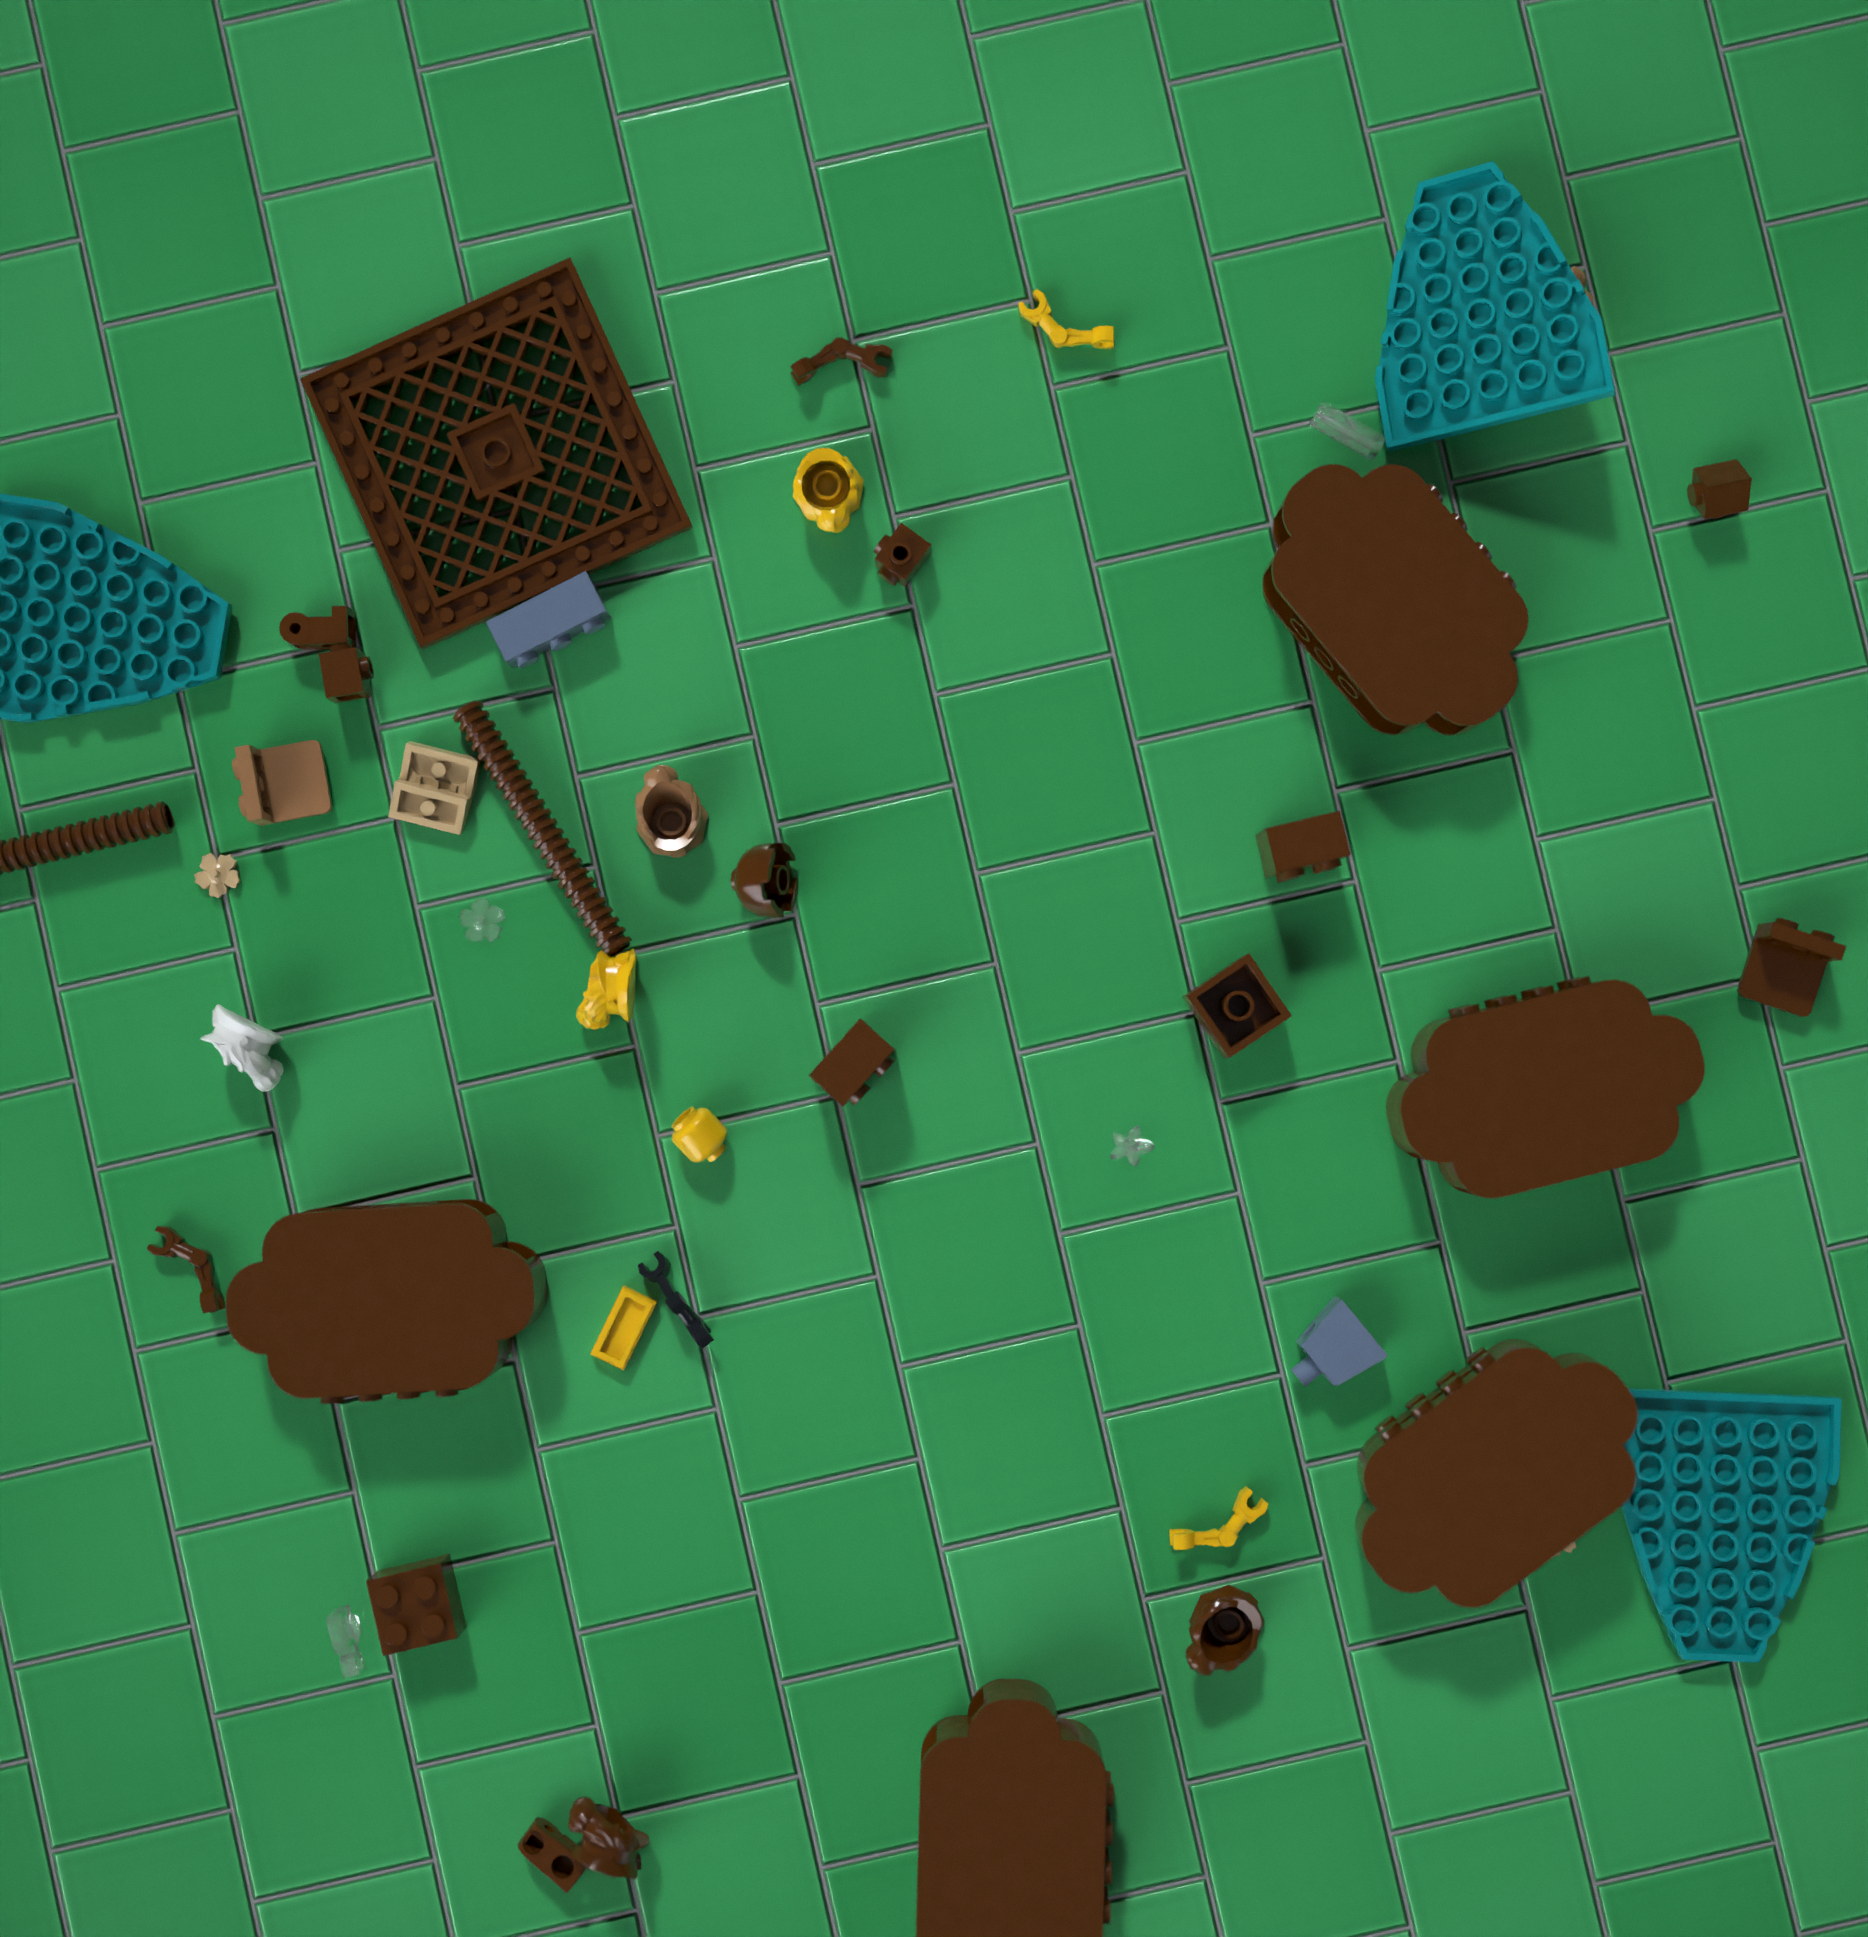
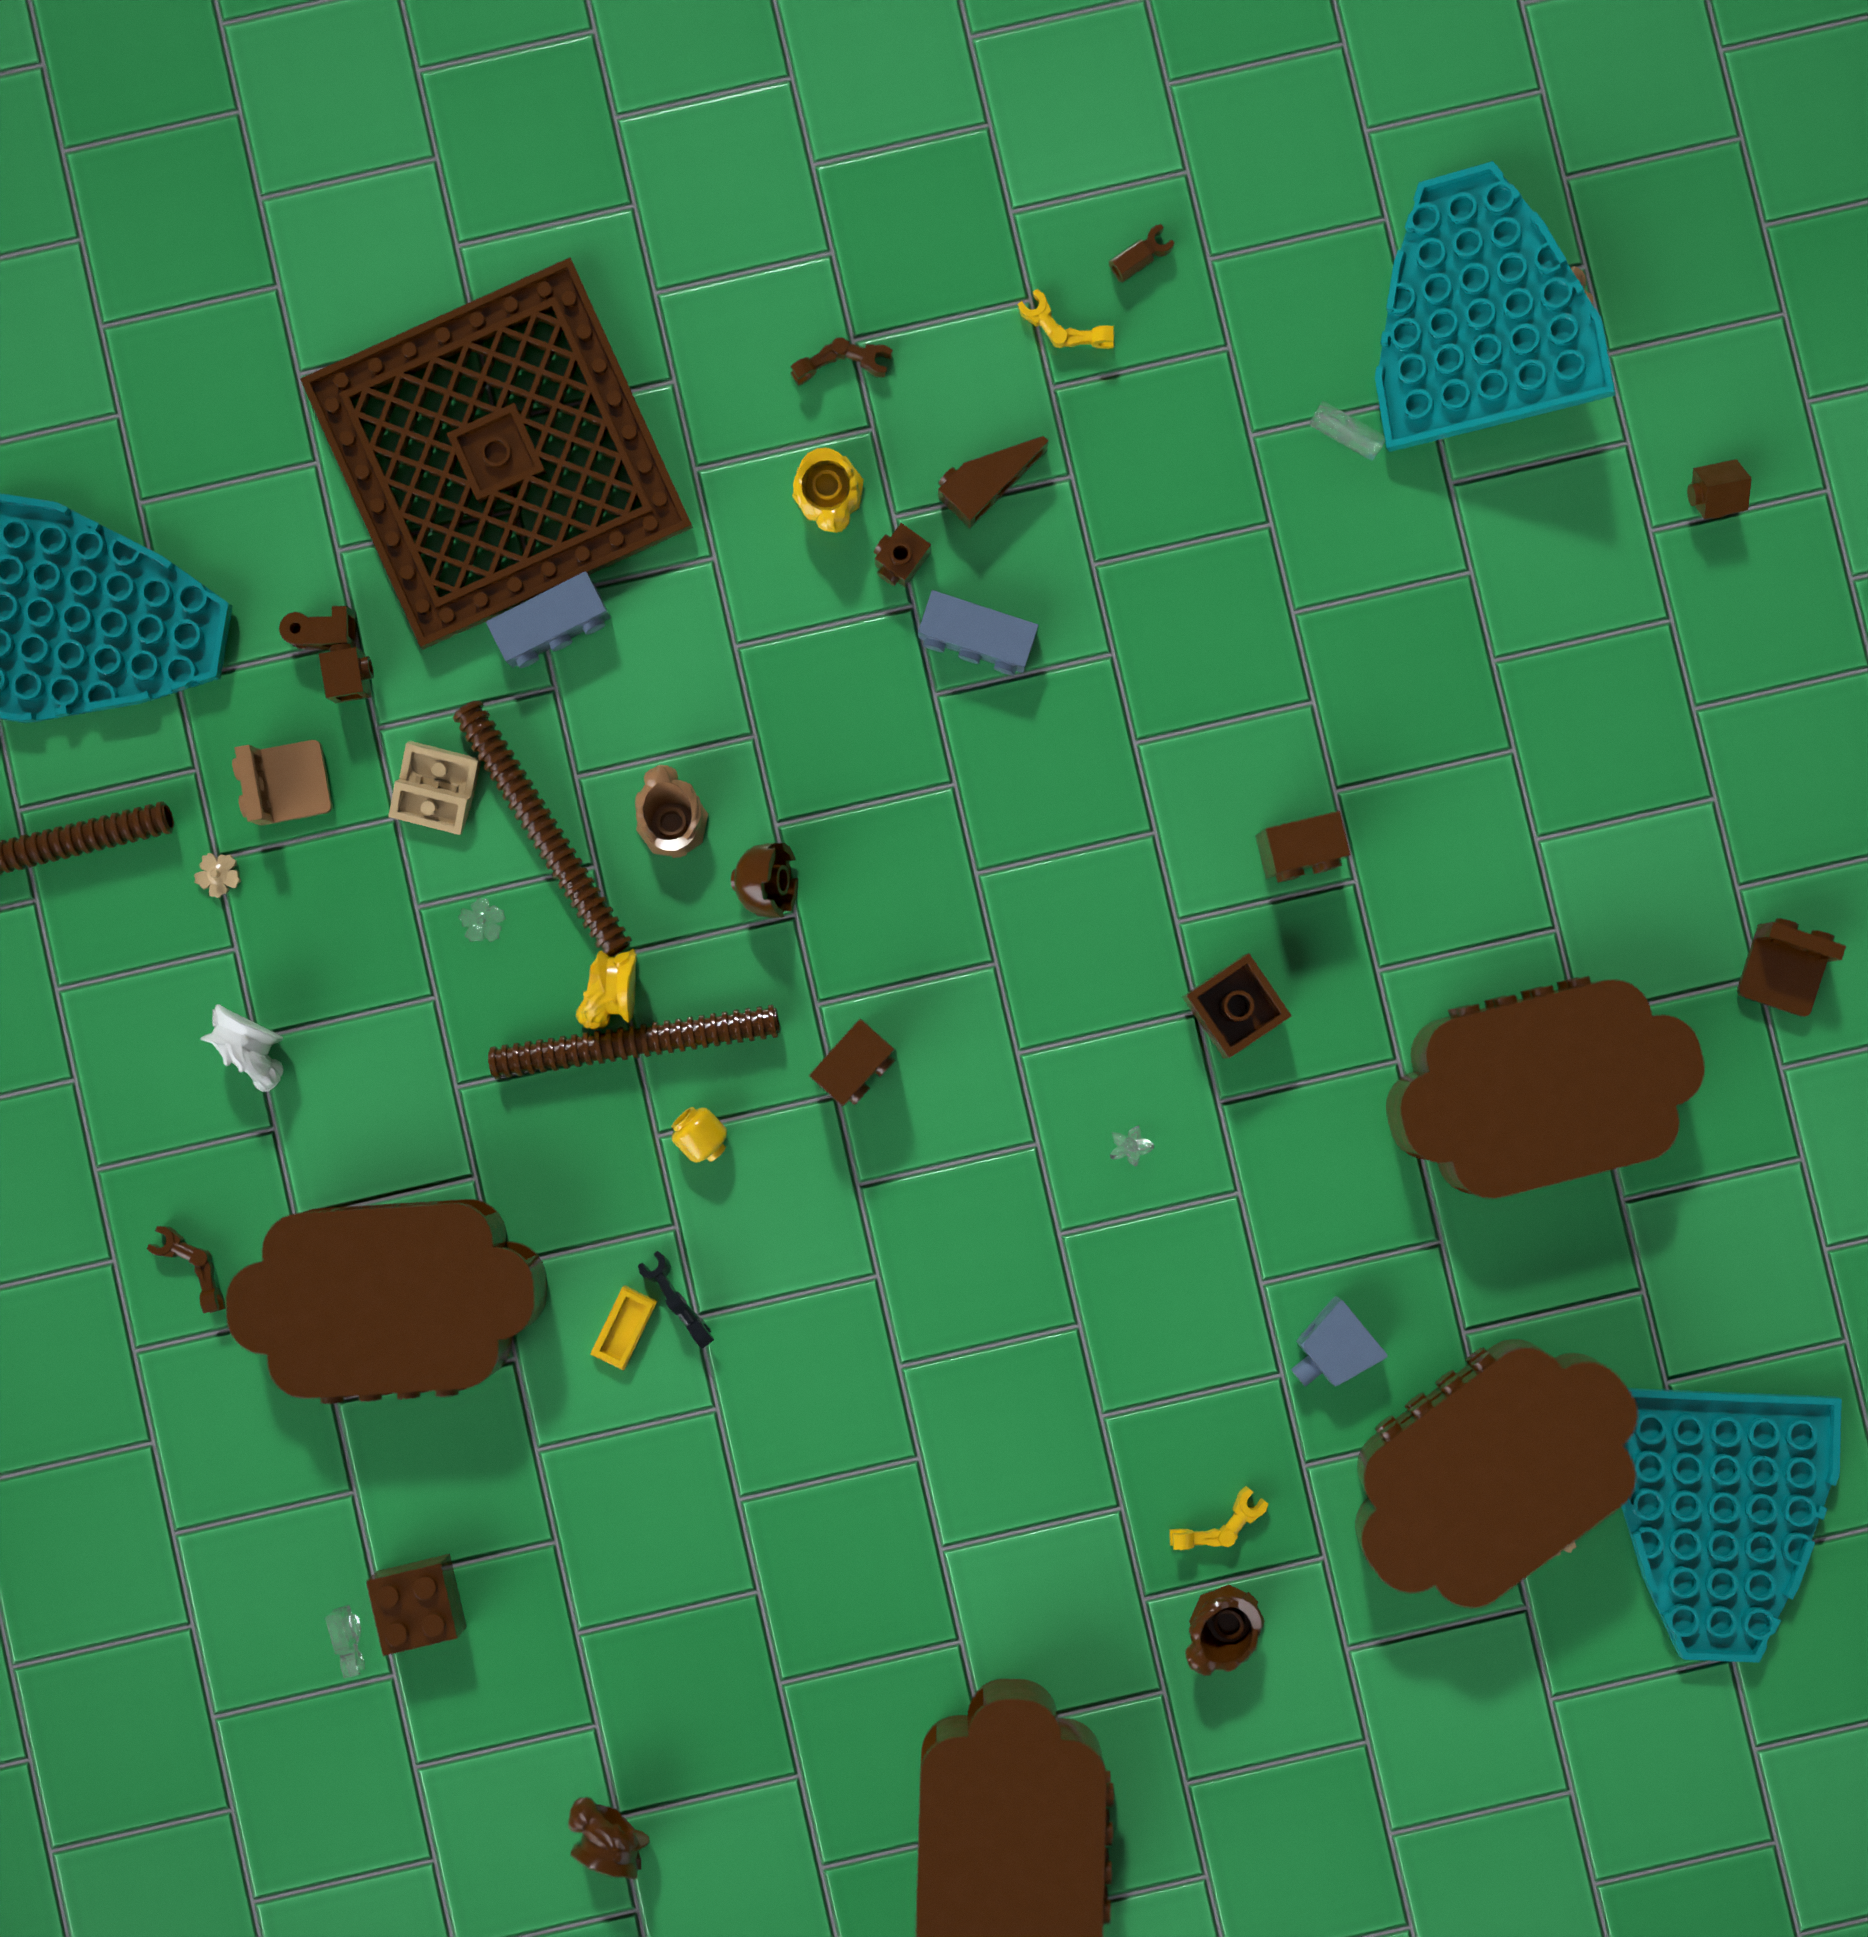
(550, 1853): reddish brown leg -> none
(633, 1042): none -> reddish brown piece
(977, 633): none -> sand blue brick
(986, 479): none -> reddish brown slope
(1139, 255): none -> reddish brown bar
(1395, 599): reddish brown brick -> none

